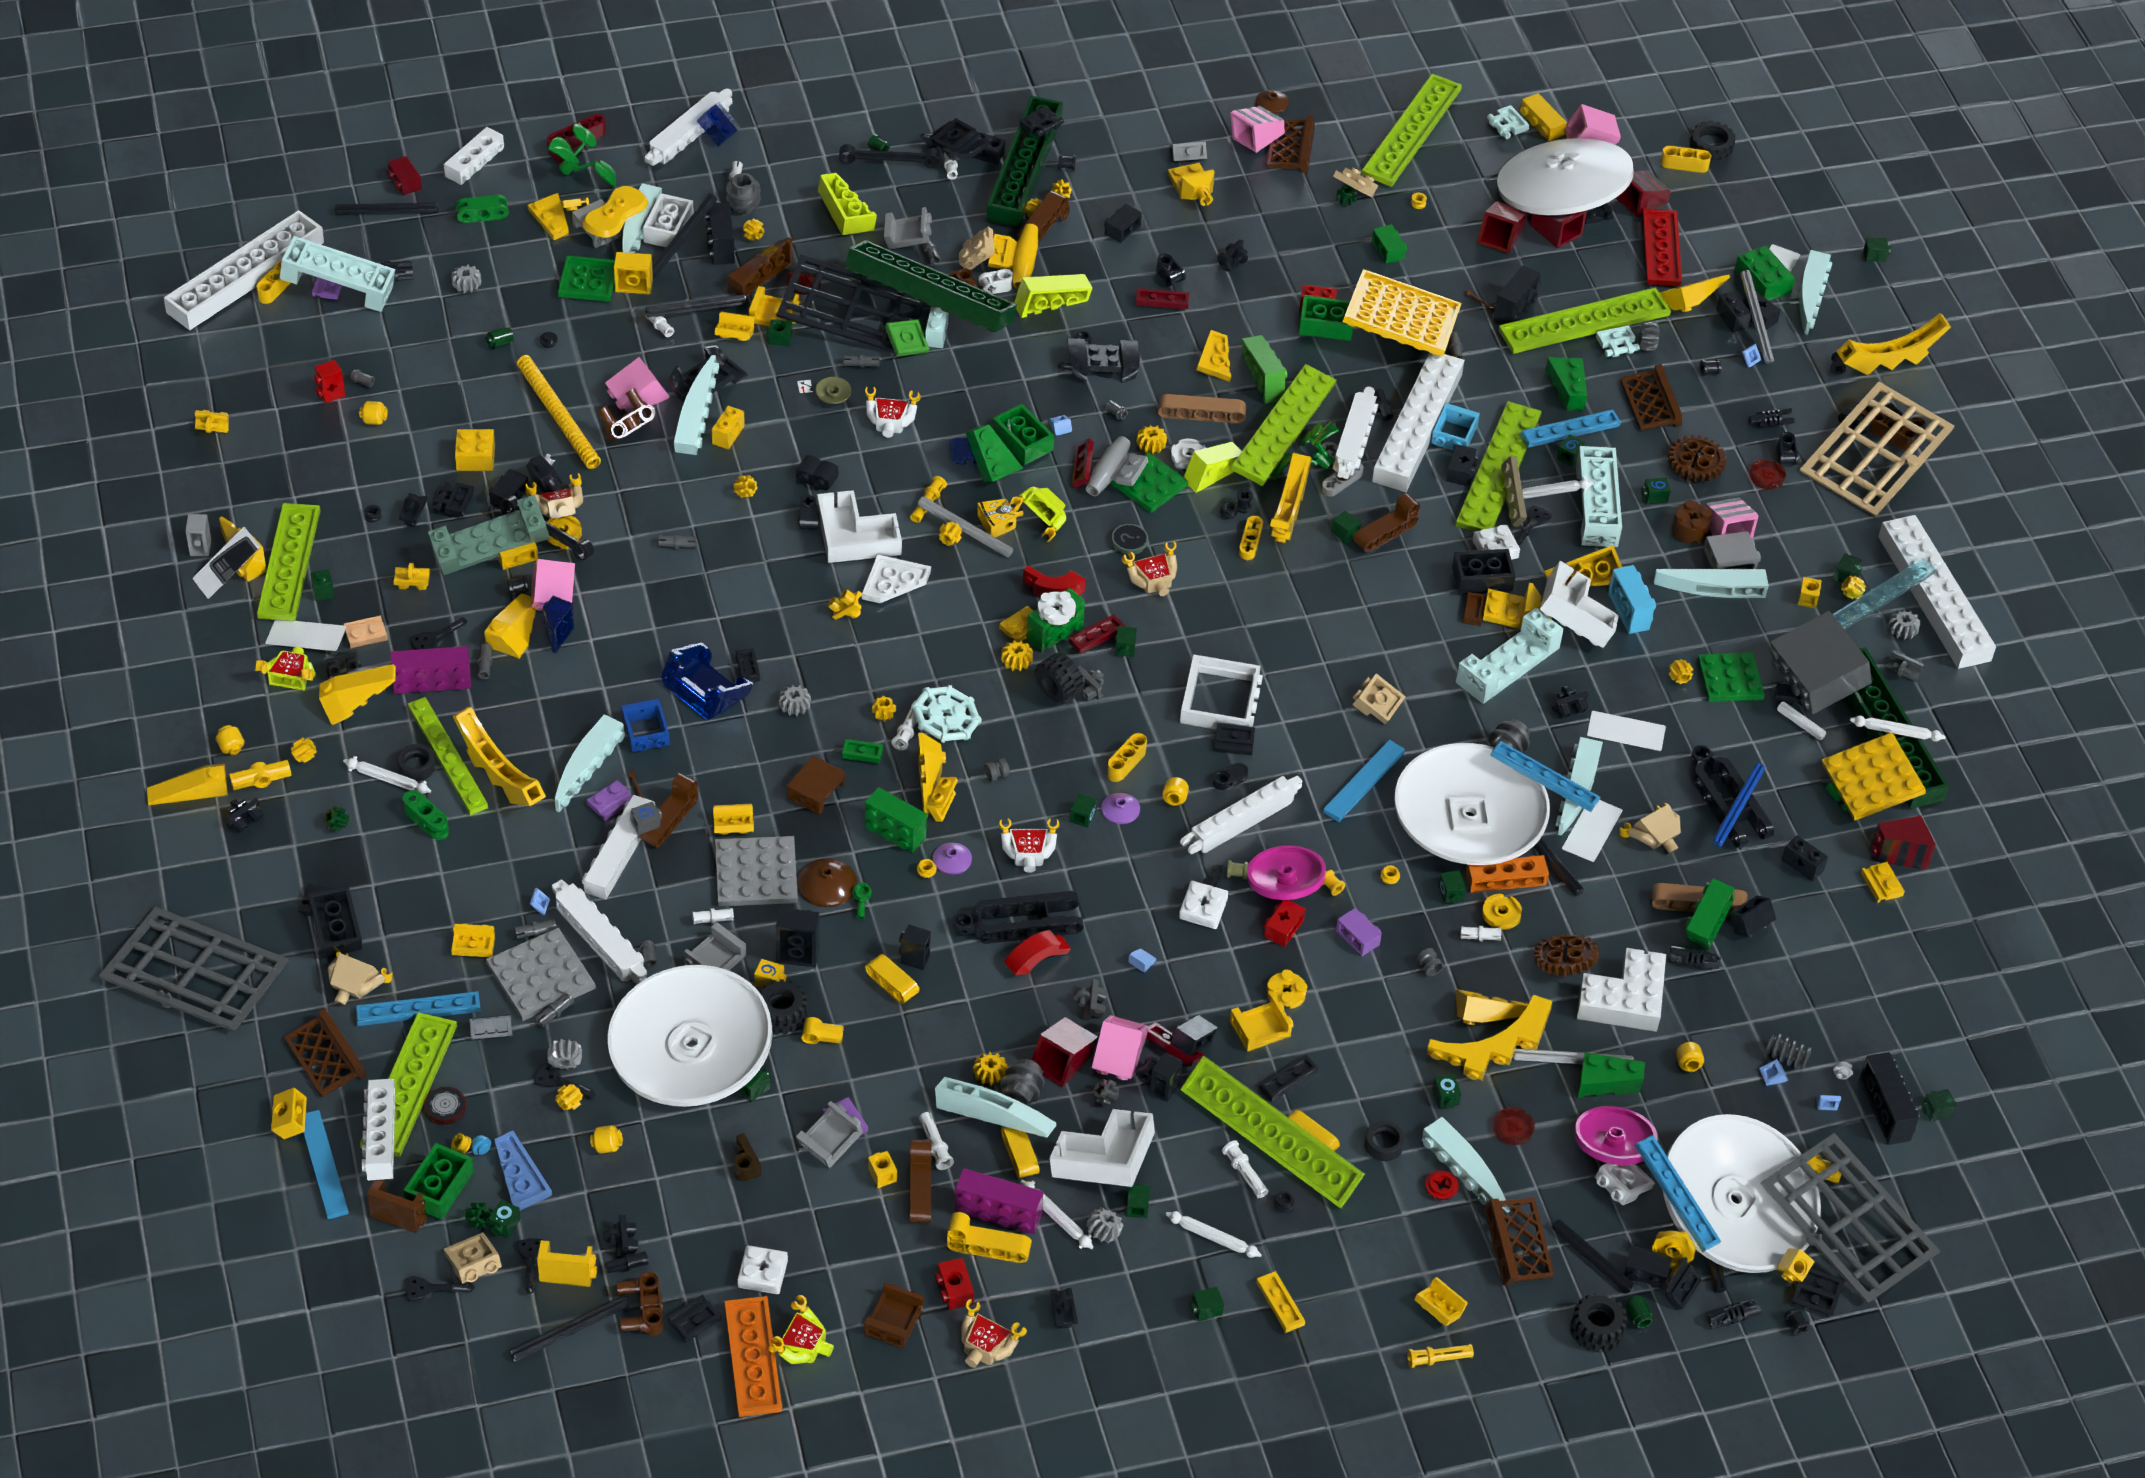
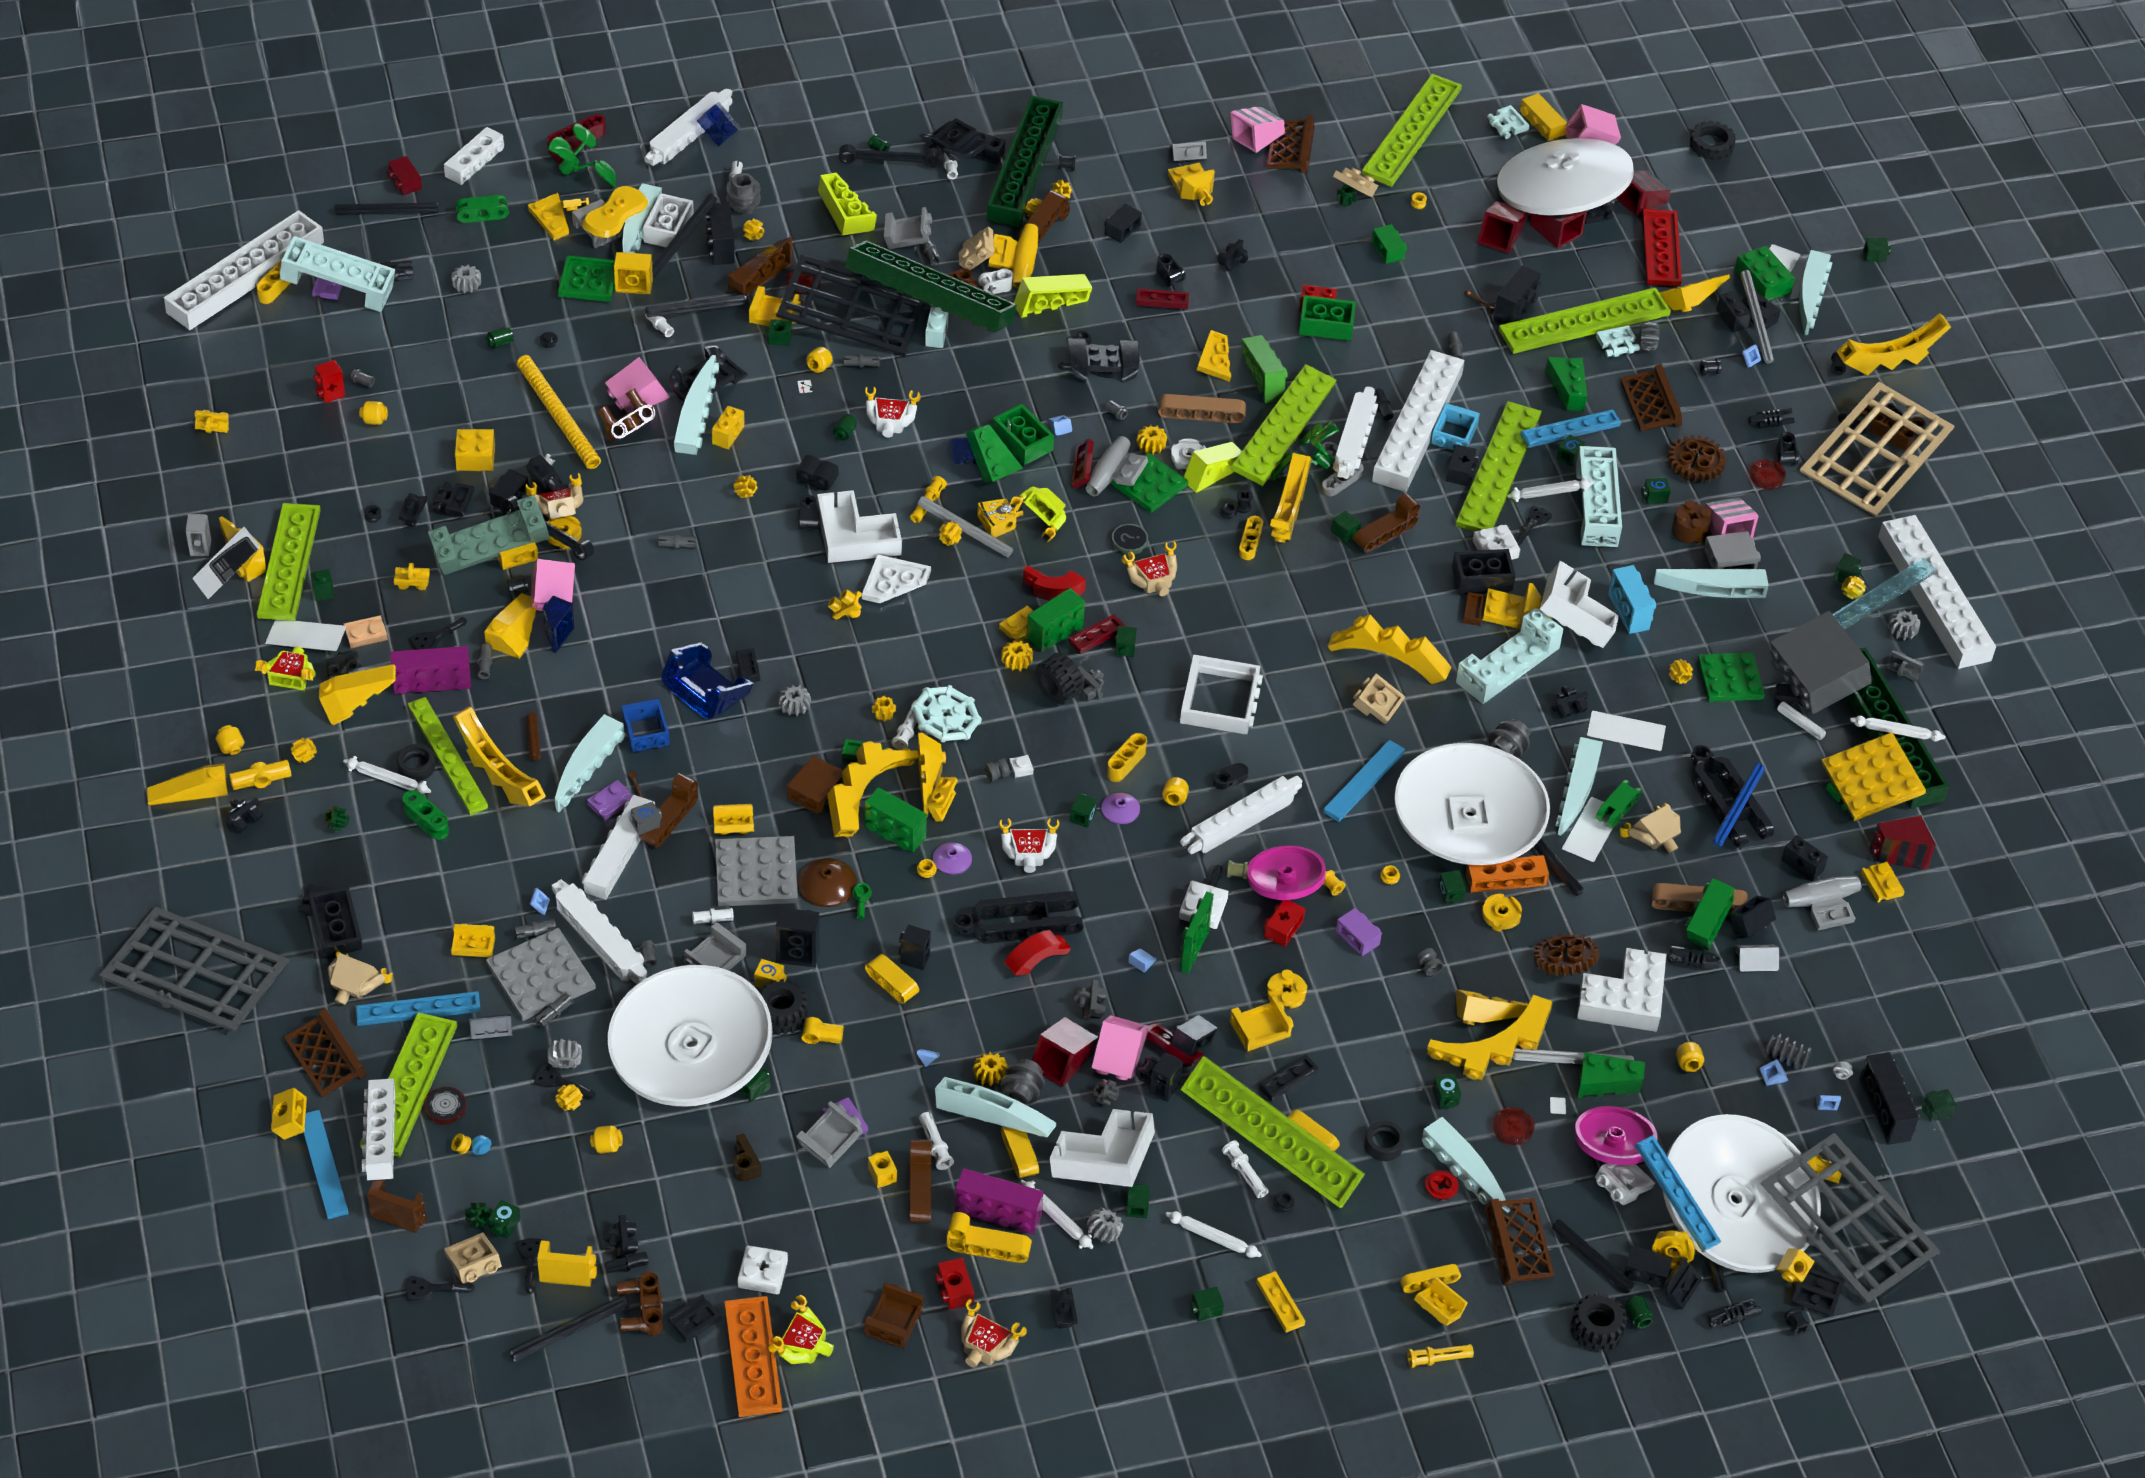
(440, 1179): green brick -> none
(521, 1175): medium blue wing -> none
(533, 736): none -> reddish brown axle
(735, 326): yellow bracket -> none
(819, 359): none -> yellow head
(833, 390): olive dish -> none
(845, 427): none -> dark green brick
(846, 797): none -> yellow arch
(907, 337): bright green plate -> none
(927, 1056): none -> light blue slope
(1021, 766): none -> white plate
(1041, 122): black plate -> none
(1056, 599): white plate -> none
(1197, 932): none -> green plate
(1234, 739): black plate -> none
(1272, 101): reddish brown dish -> none
(1393, 642): none -> yellow arch
(1402, 313): yellow plate -> none
(1422, 1279): none -> yellow beam
(1481, 933): white pin -> none
(1514, 492): dark tan plate -> none
(1545, 776): dark azure tile -> none
(1557, 1105): none -> white sticker
(1596, 566): yellow wedge -> none
(1618, 803): none -> green piece
(1685, 159): yellow beam -> none
(1758, 957): none -> panel
(1809, 592): yellow brick -> none
(1825, 900): none -> light grey plate

